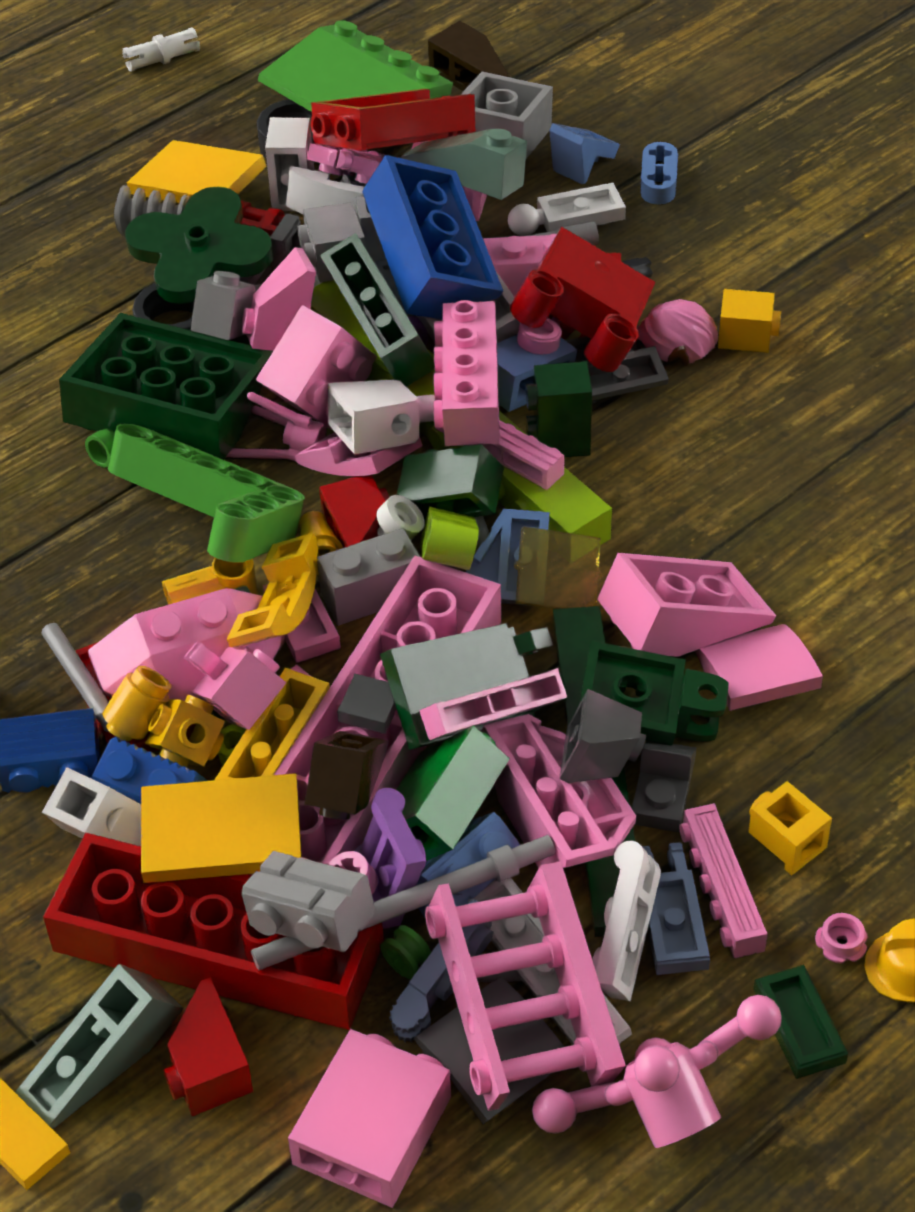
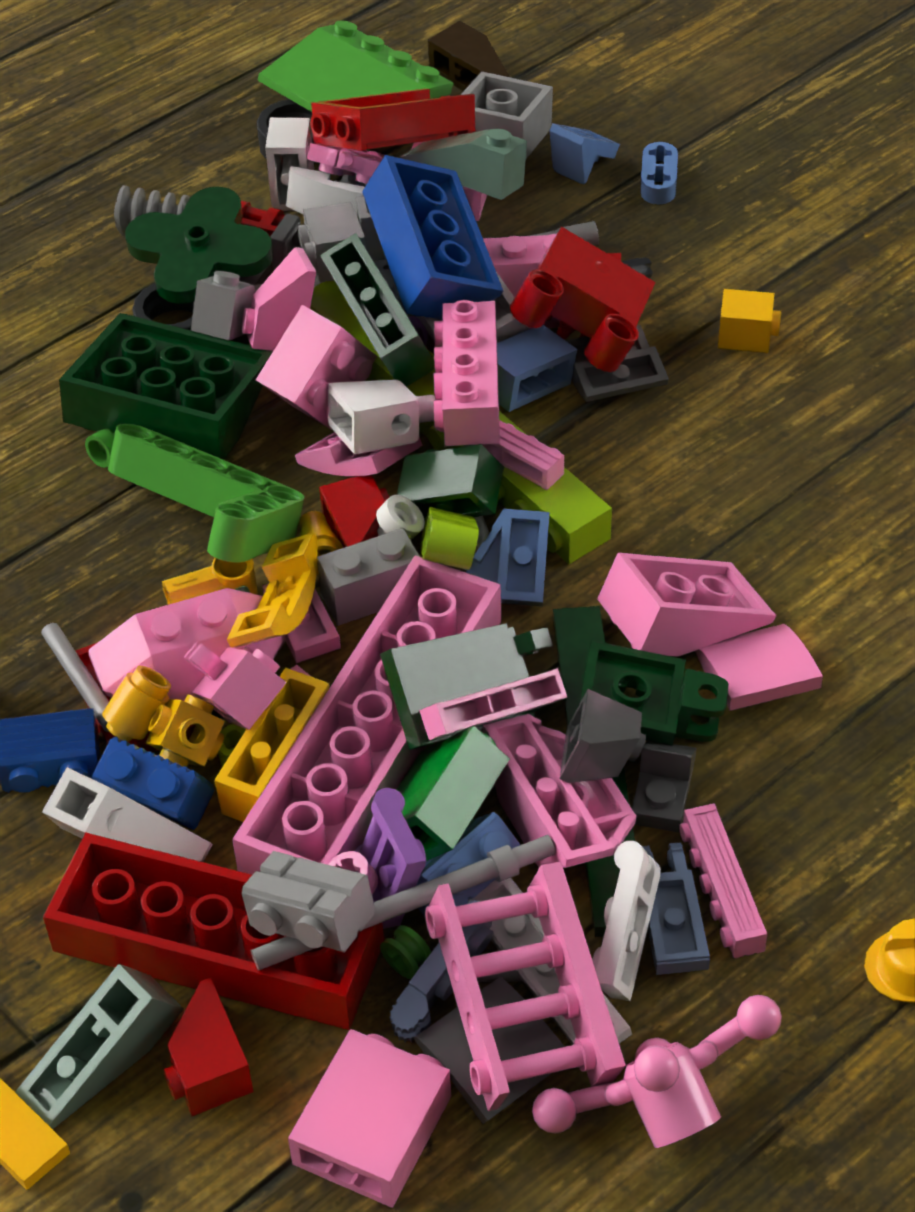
(161, 49): white pin -> none
(190, 167): yellow tile -> none
(217, 826): yellow tile -> none
(299, 431): bright pink plant -> none
(344, 773): dark brown slope -> none
(367, 704): dark grey tile -> none
(540, 340): bright pink tile -> none
(557, 569): clear yellow piece -> none
(561, 407): dark green brick -> none
(569, 208): white plate -> none
(679, 331): bright pink hair -> none
(790, 826): yellow brick -> none
(805, 1028): dark green tile -> none
(843, 927): bright pink plate -> none

